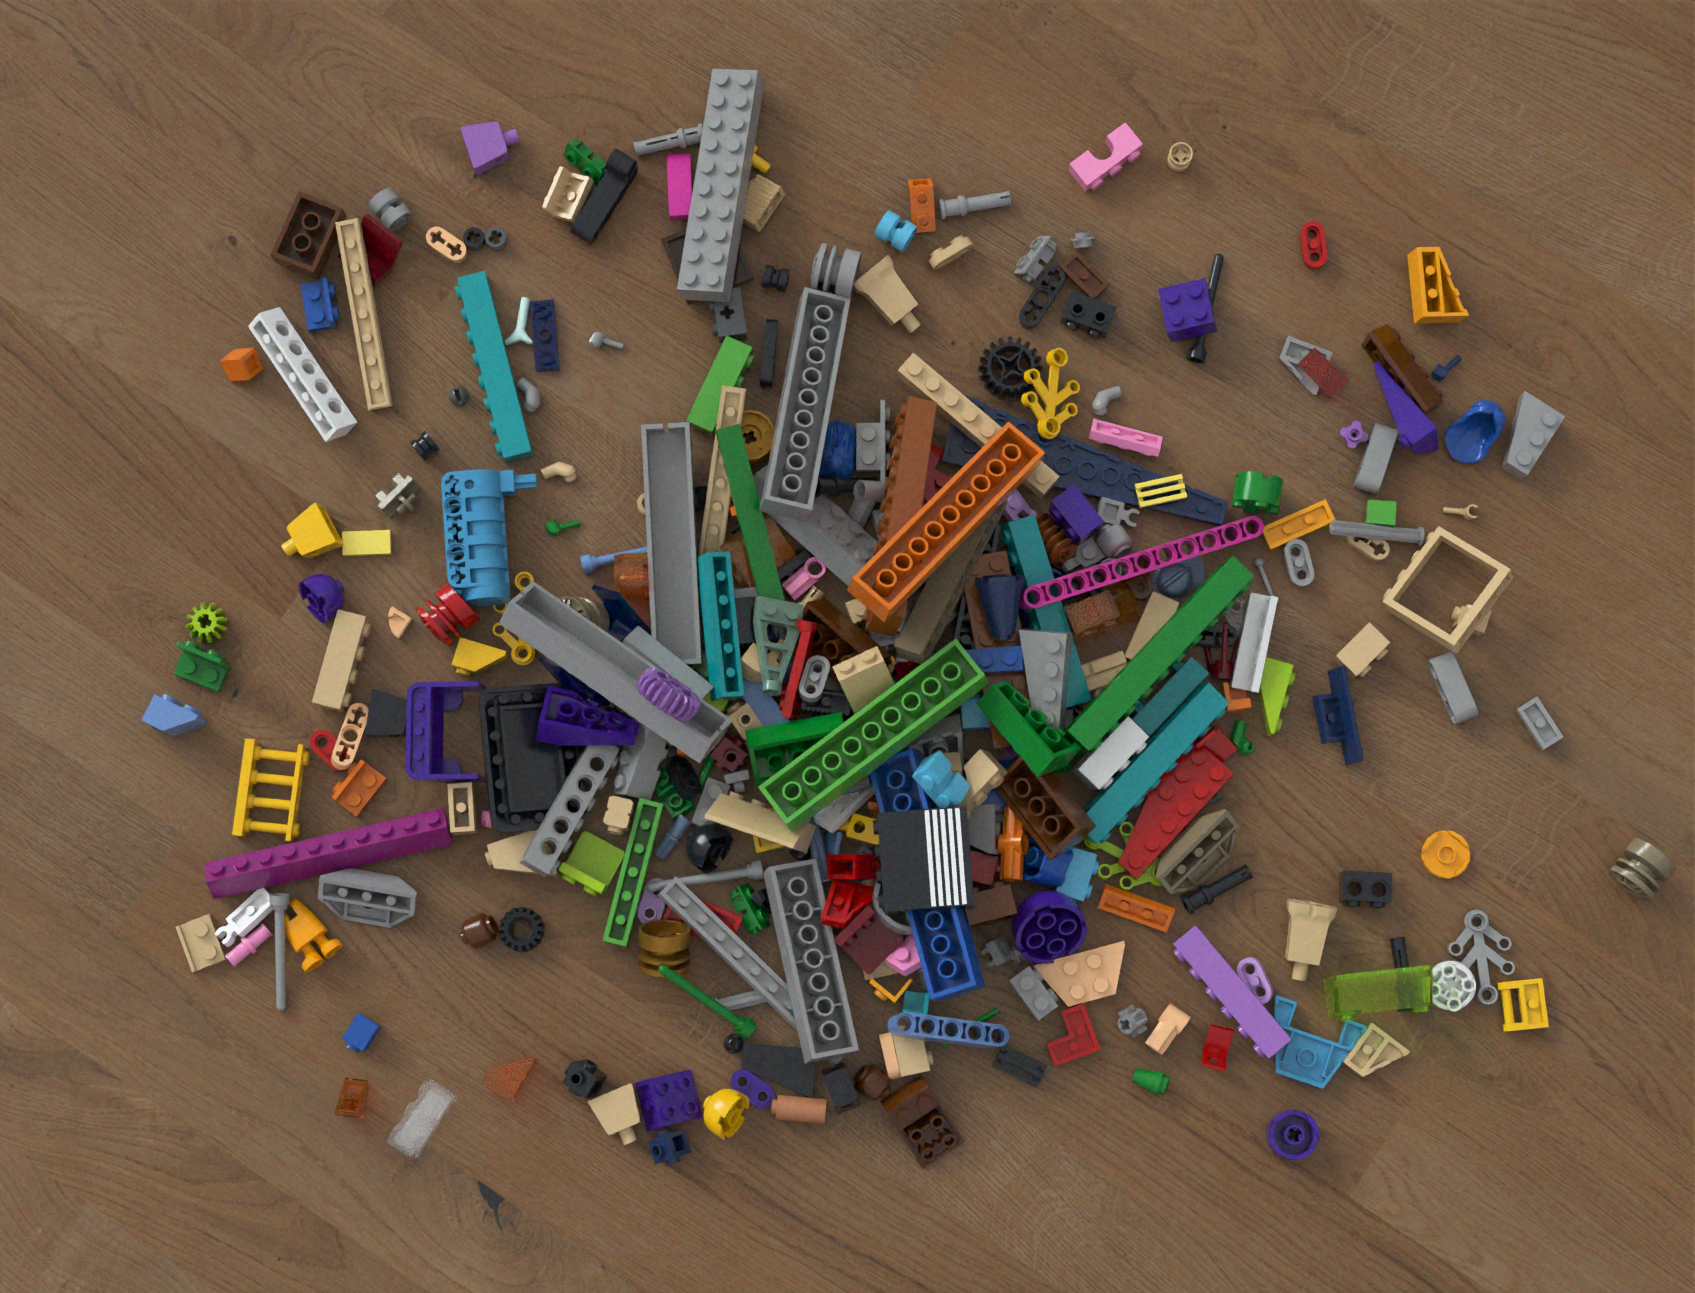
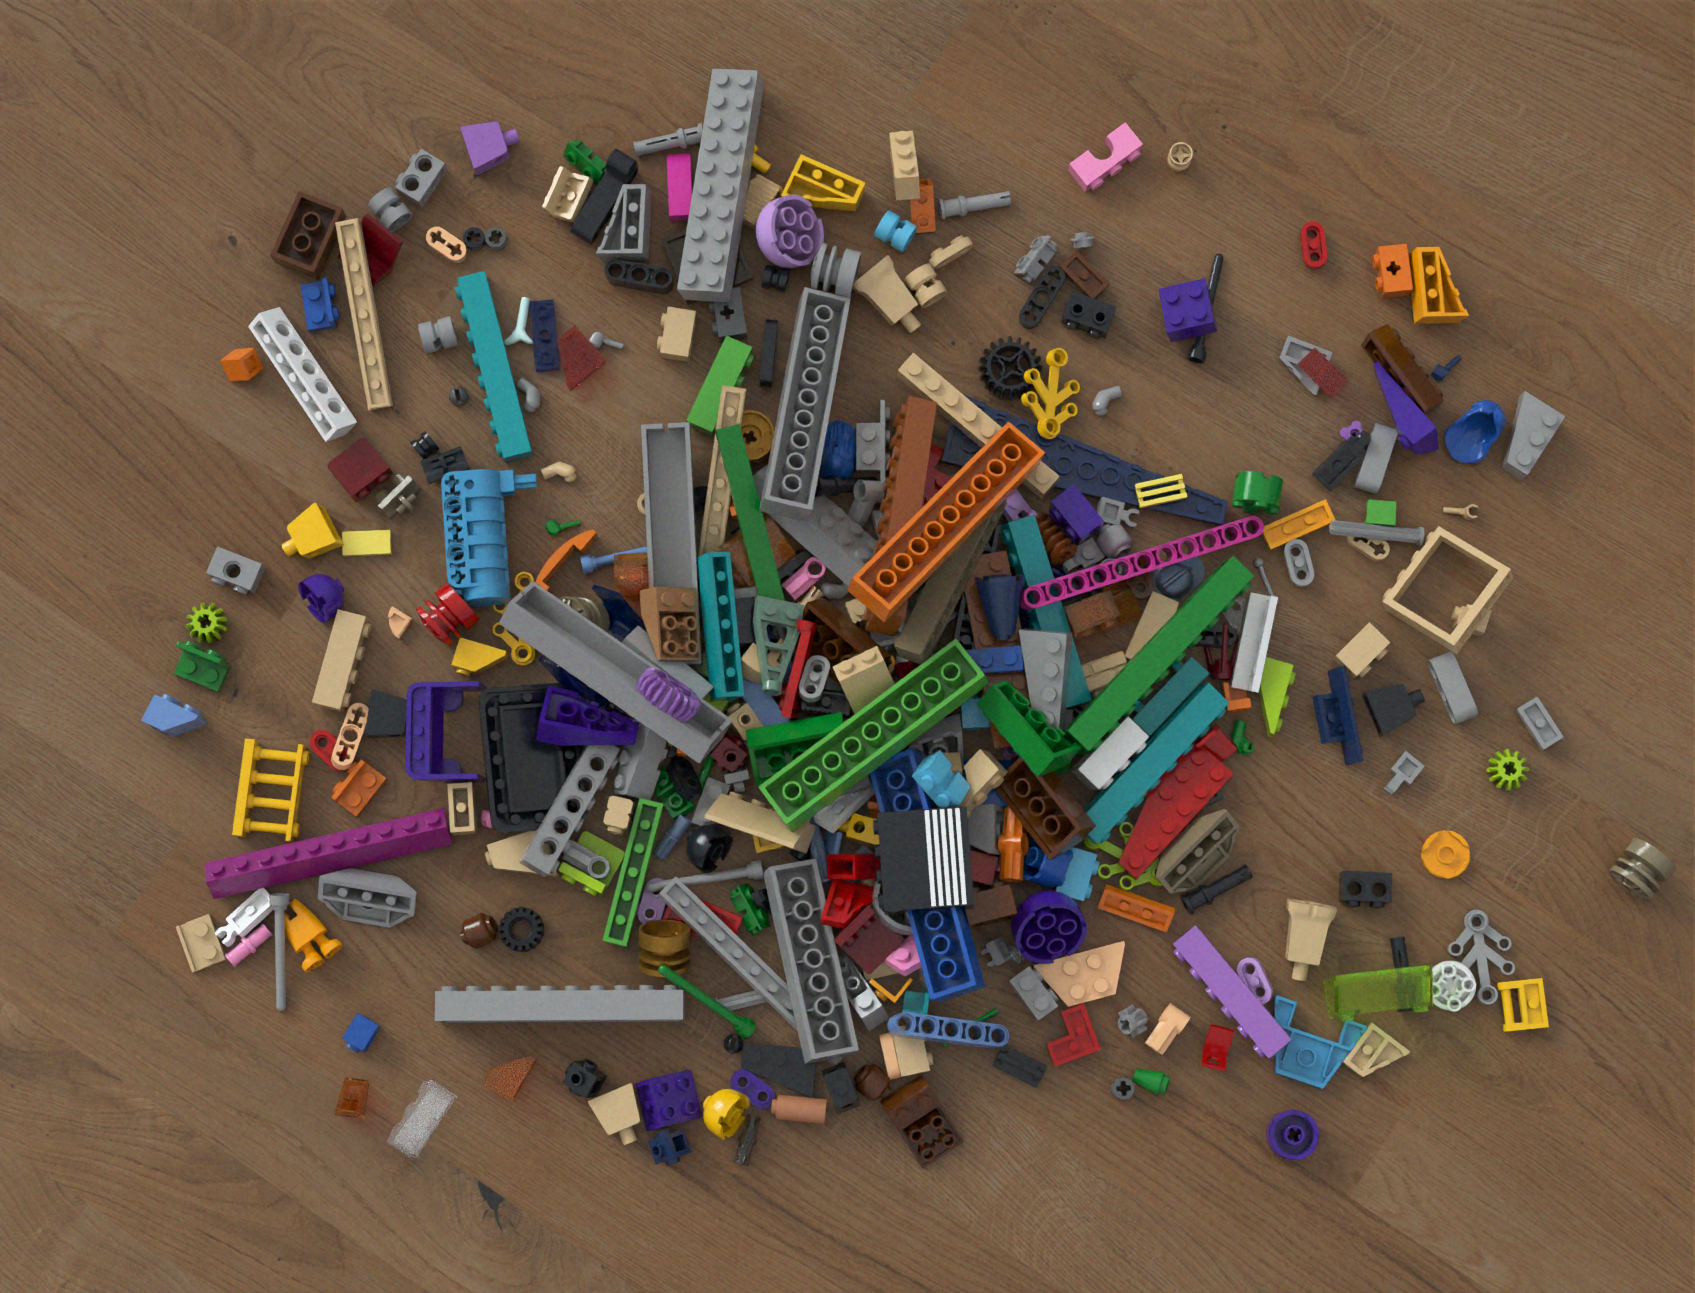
(224, 561): none -> light grey brick
(360, 469): none -> dark red bracket
(427, 180): none -> light grey brick
(438, 334): none -> light grey wheel
(442, 463): none -> black hips
(560, 1005): none -> light grey piece
(578, 357): none -> clear red wing
(580, 543): none -> orange slope
(585, 860): none -> light grey piece
(629, 228): none -> light grey wedge
(648, 284): none -> black beam
(672, 622): none -> medium nougat slope
(677, 334): none -> tan brick
(747, 1140): none -> clear smoke pin
(789, 231): none -> lavender cylinder
(824, 186): none -> yellow wedge
(834, 591): none -> light grey arm
(861, 995): none -> light grey slope
(904, 165): none -> tan brick
(919, 280): none -> tan wheel
(1125, 438): bright pink plate -> none
(1127, 1082): none -> dark grey bush
(1342, 460): none -> black hinge
(1391, 706): none -> black torso
(1397, 258): none -> orange brick
(1404, 771): none -> light grey plate
(1515, 767): none -> lime gear

